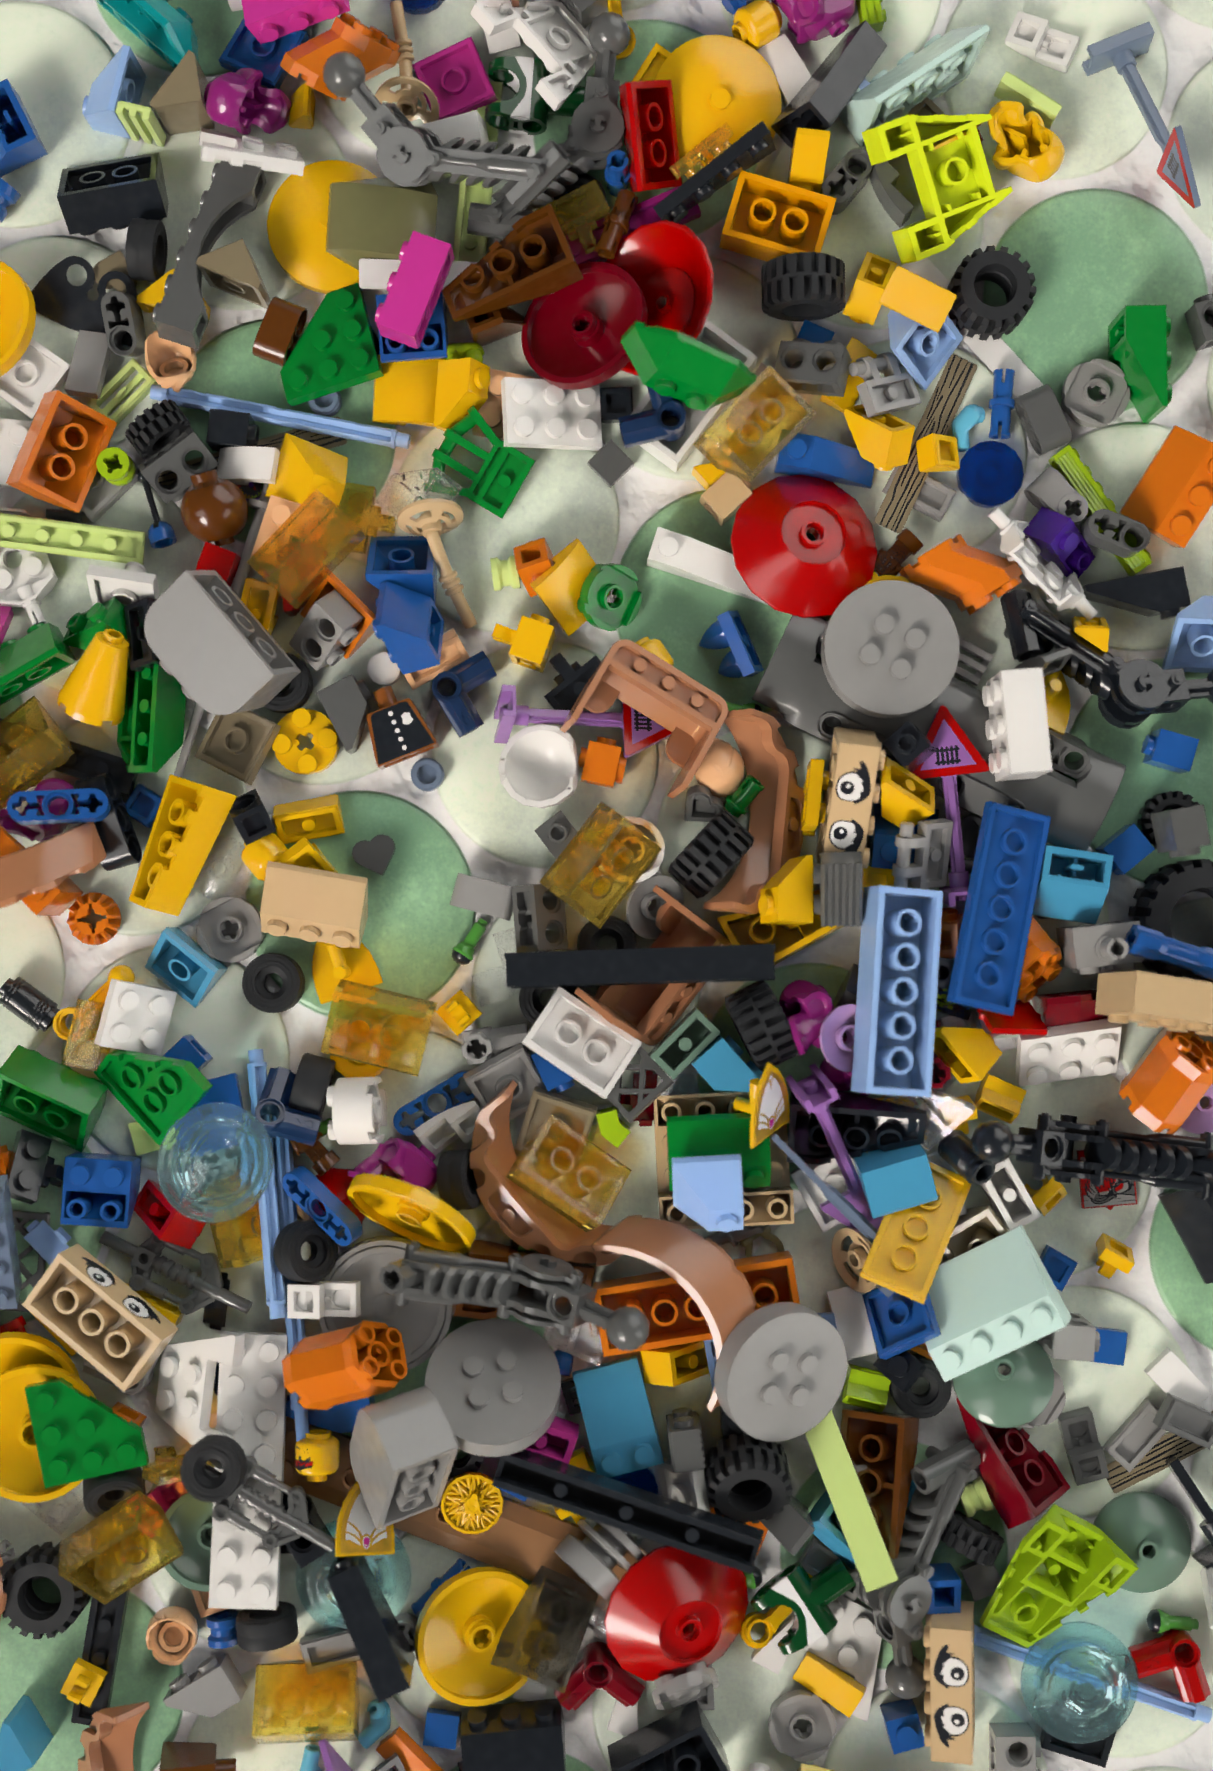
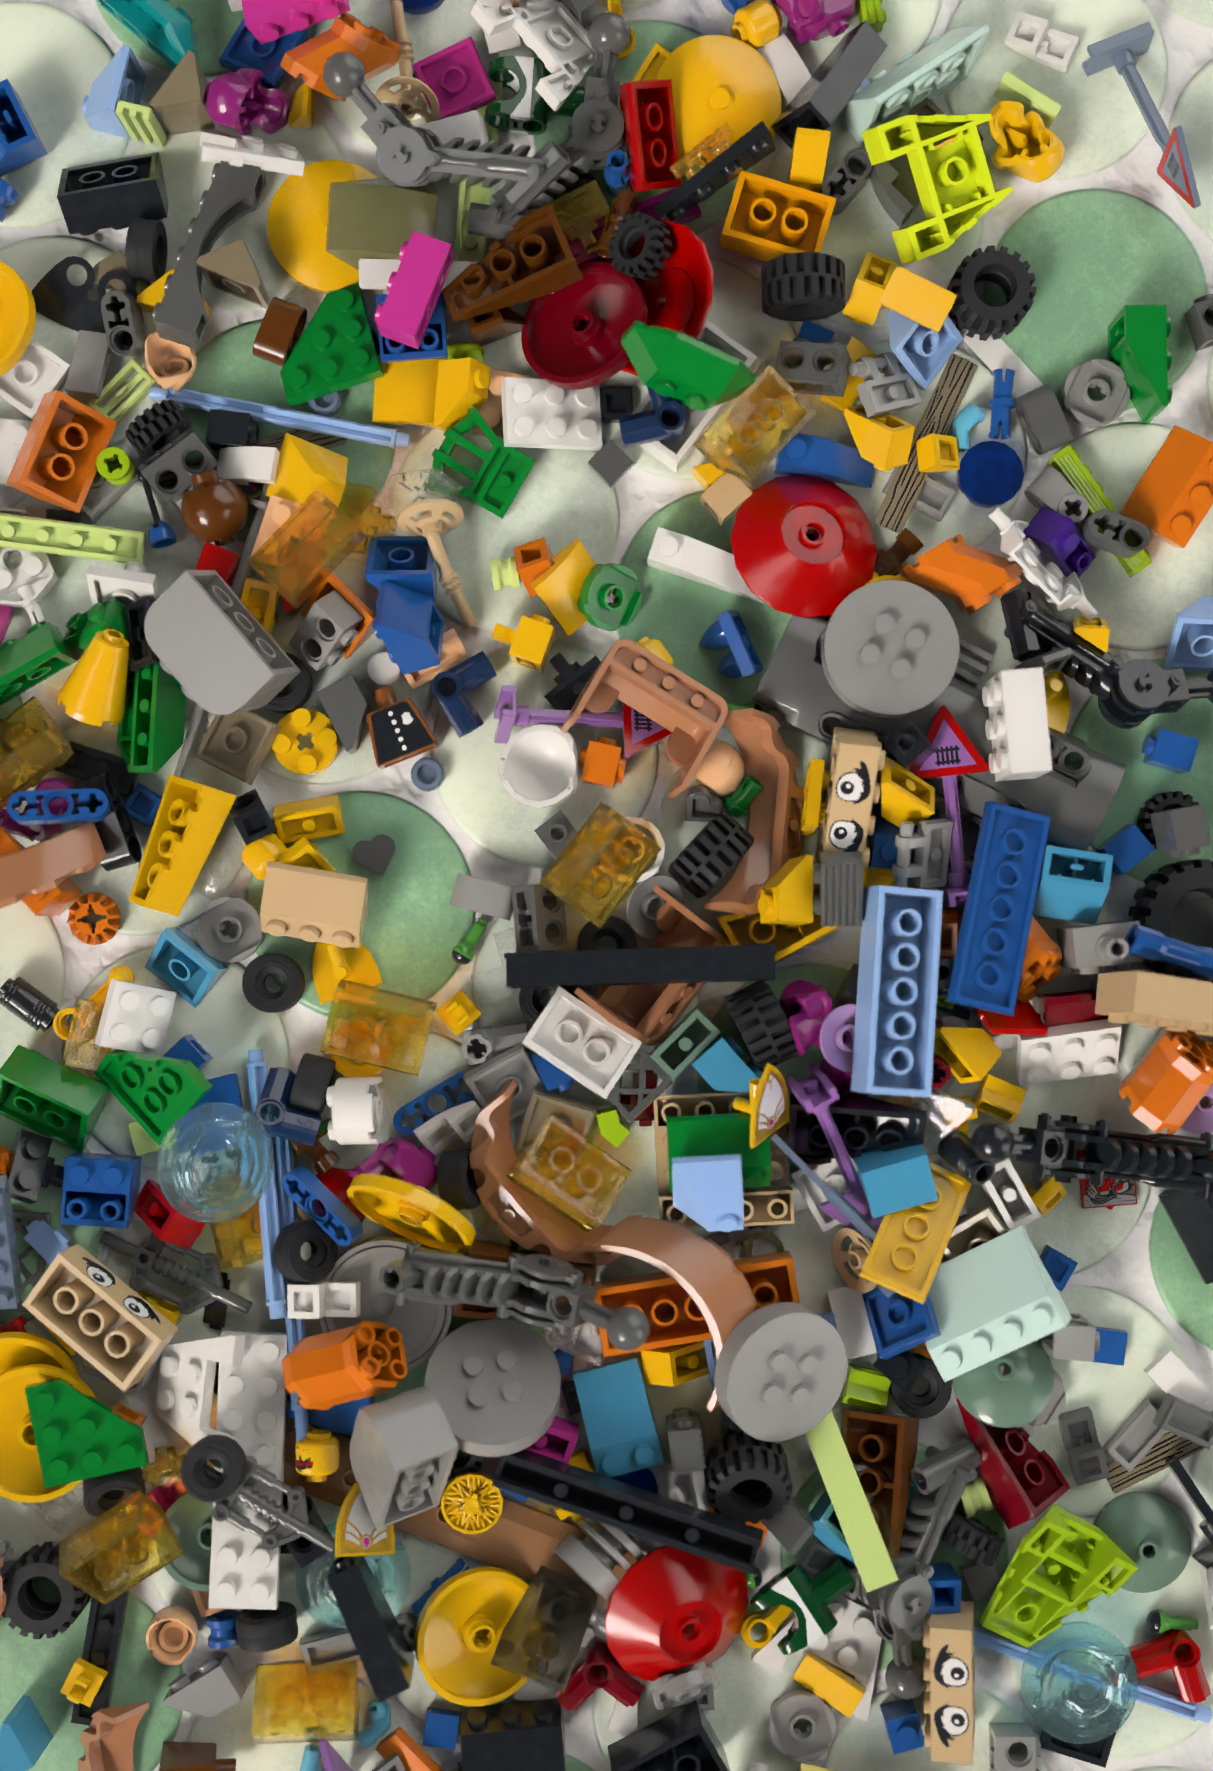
(652, 253): none -> black tyre
(1113, 1256): yellow tile -> none
(1146, 594): black slope -> none

